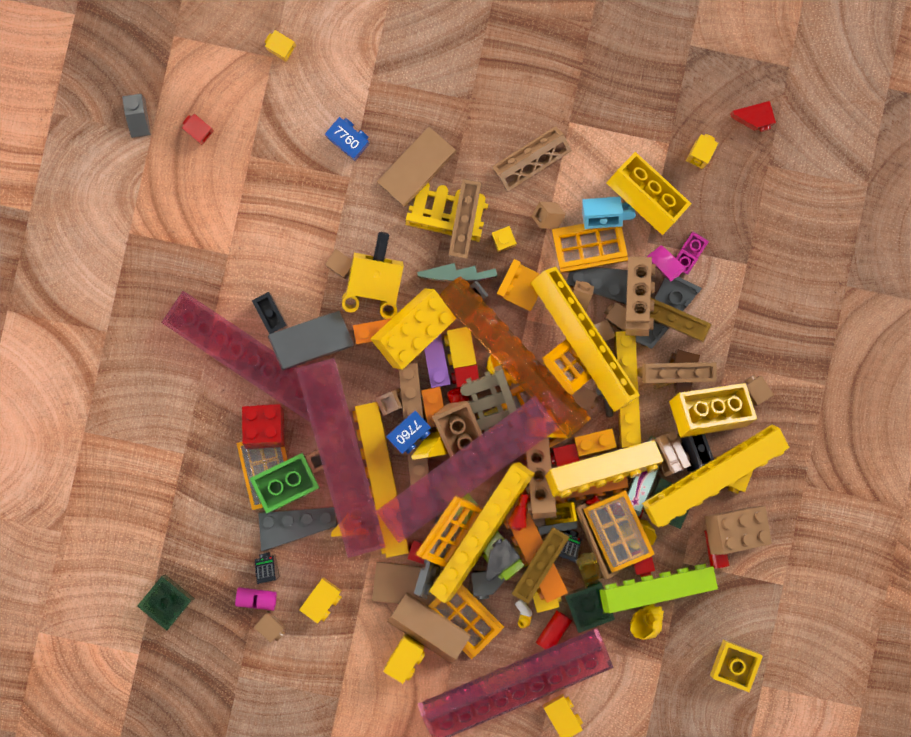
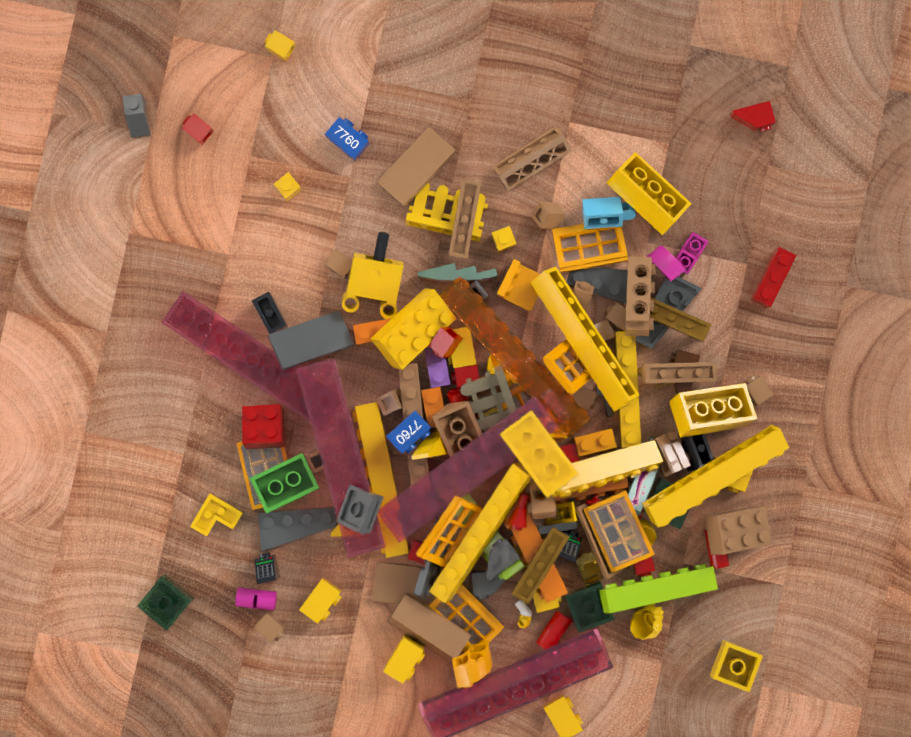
(215, 510): none -> yellow plate
(288, 186): none -> yellow brick
(359, 509): none -> dark grey bracket
(445, 342): none -> brick
(472, 664): none -> light orange brick
(539, 454): none -> yellow tile
(702, 151): yellow brick -> none
(773, 277): none -> red brick

